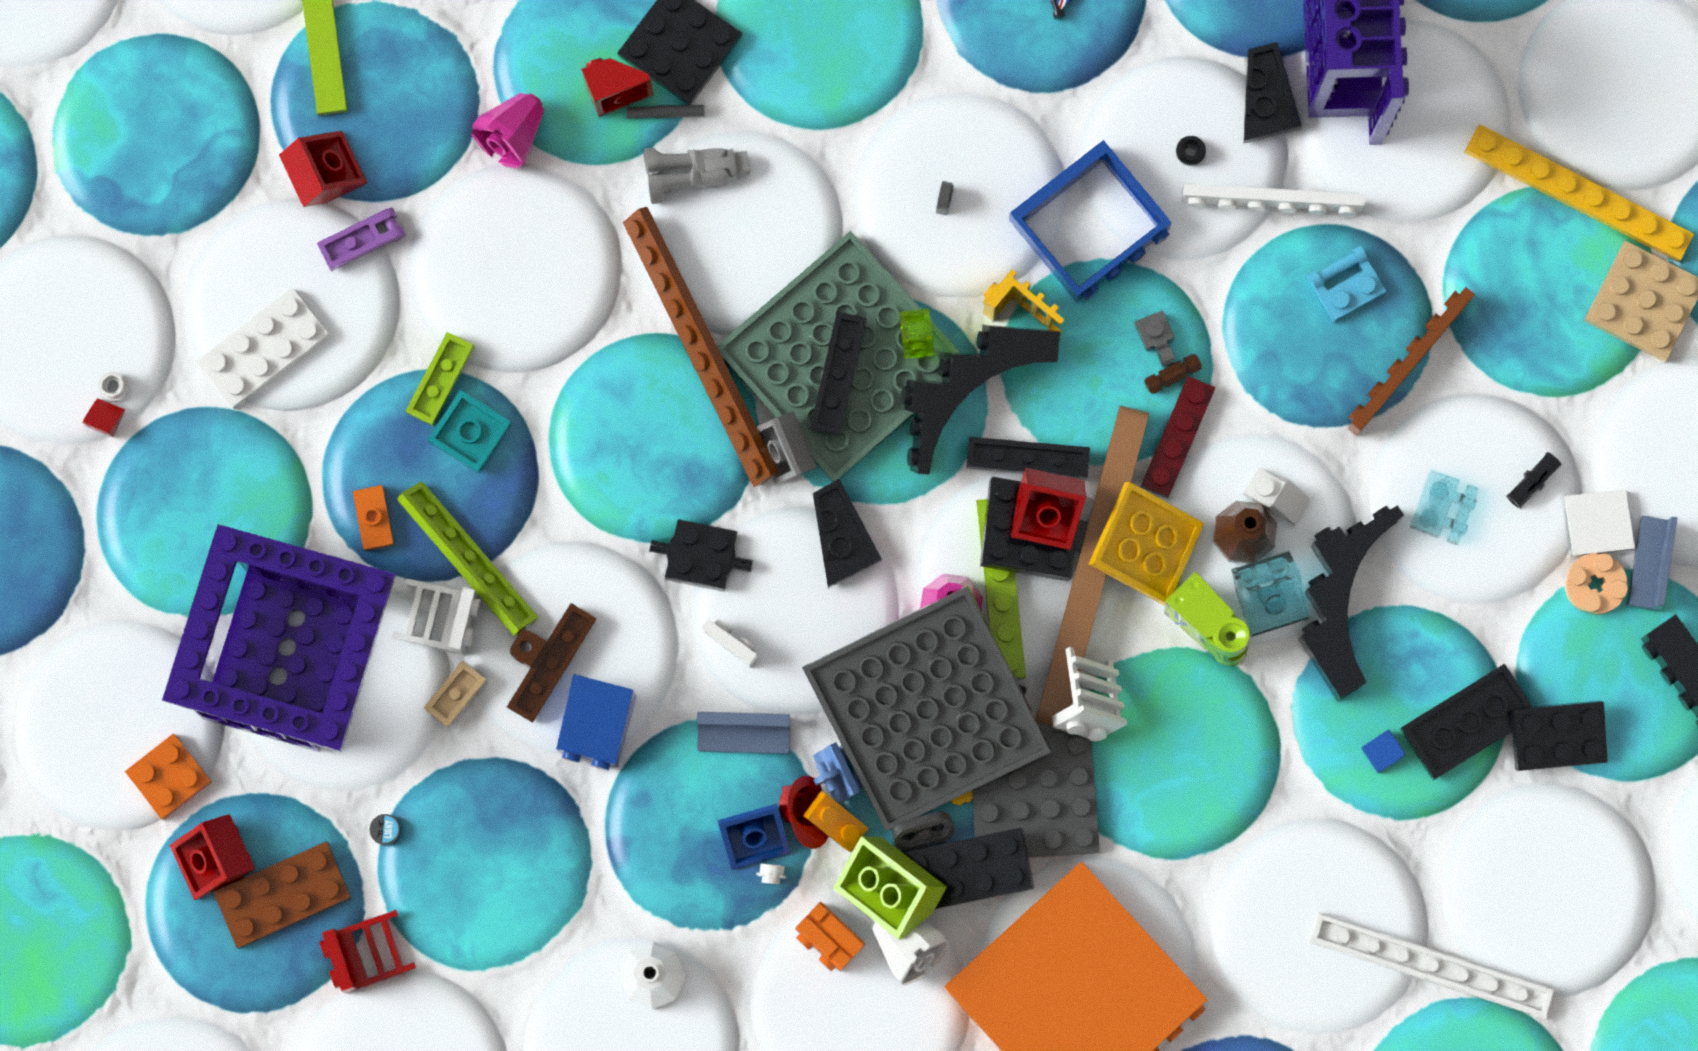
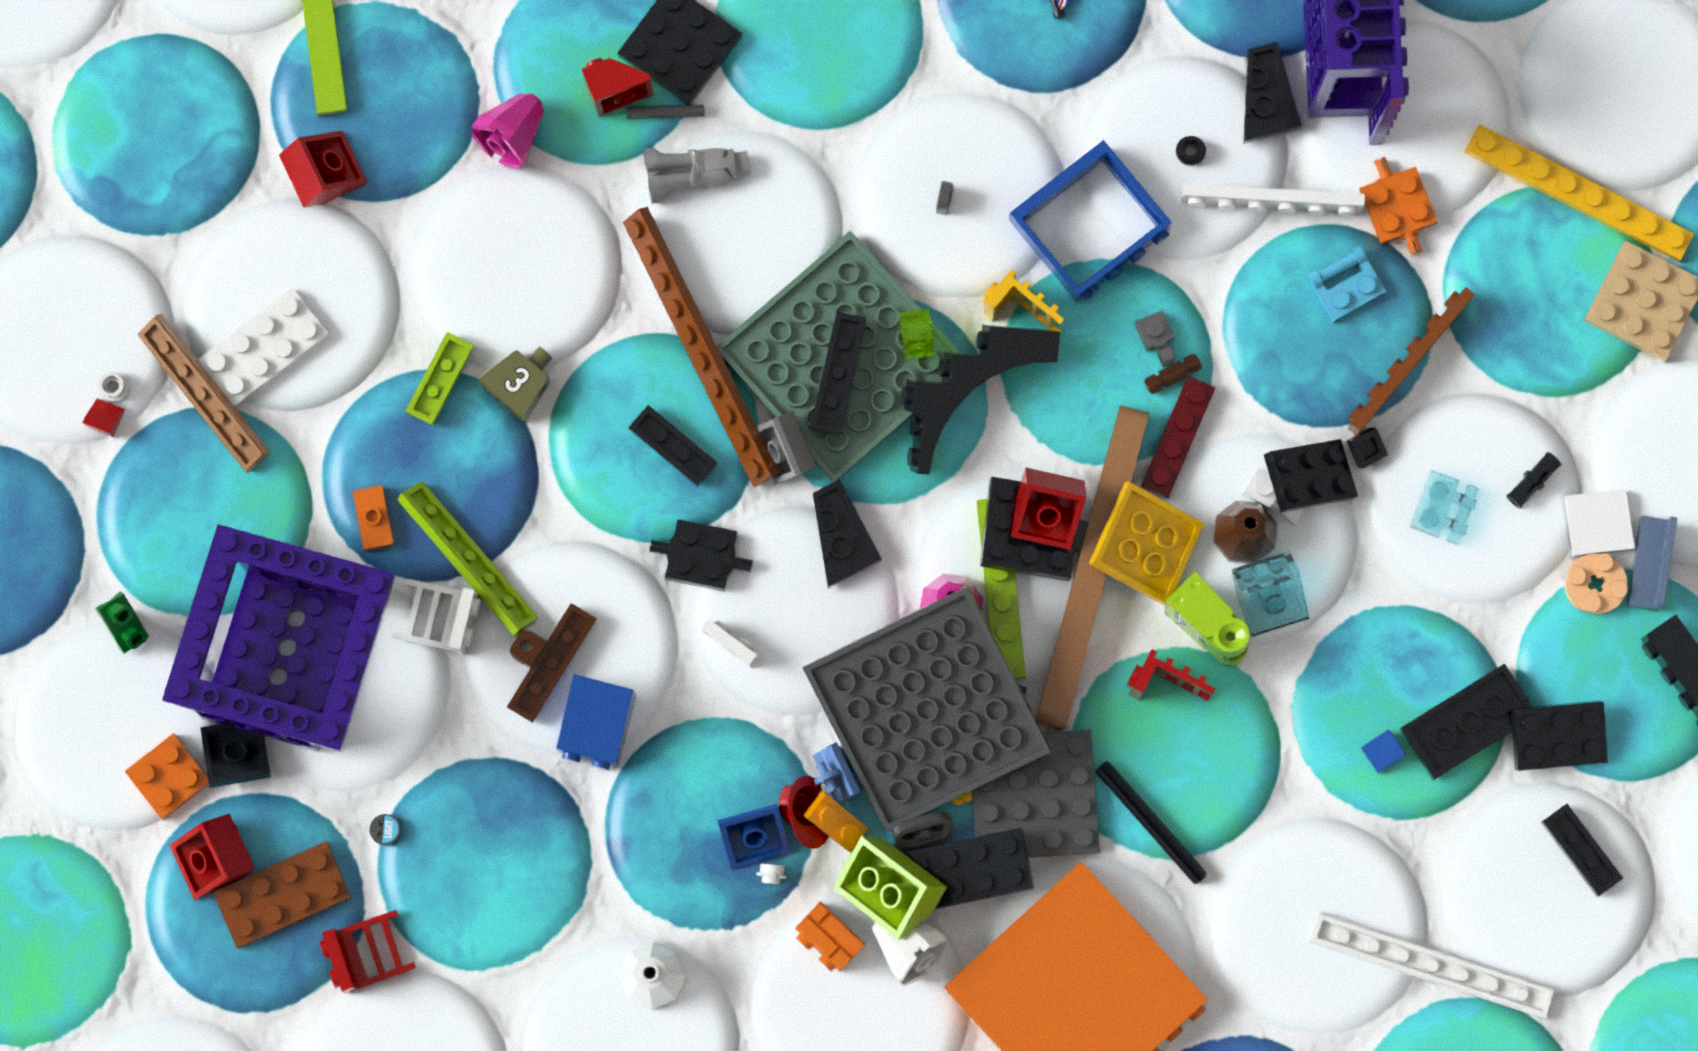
(122, 623): none -> green hips
(203, 393): none -> medium nougat tile
(234, 755): none -> black plate
(360, 239): medium lavender plate -> none
(455, 694): tan plate -> none
(469, 431): teal plate -> none
(518, 381): none -> olive torso
(673, 446): none -> black plate
(743, 732): sand blue panel -> none
(1016, 455): black plate -> none
(1091, 713): white plate -> none
(1151, 822): none -> black axle
(1152, 665): none -> red plate
(1310, 475): none -> black plate
(1329, 642): black arch -> none
(1367, 447): none -> black plate
(1398, 206): none -> orange plate
(1582, 850): none -> black plate

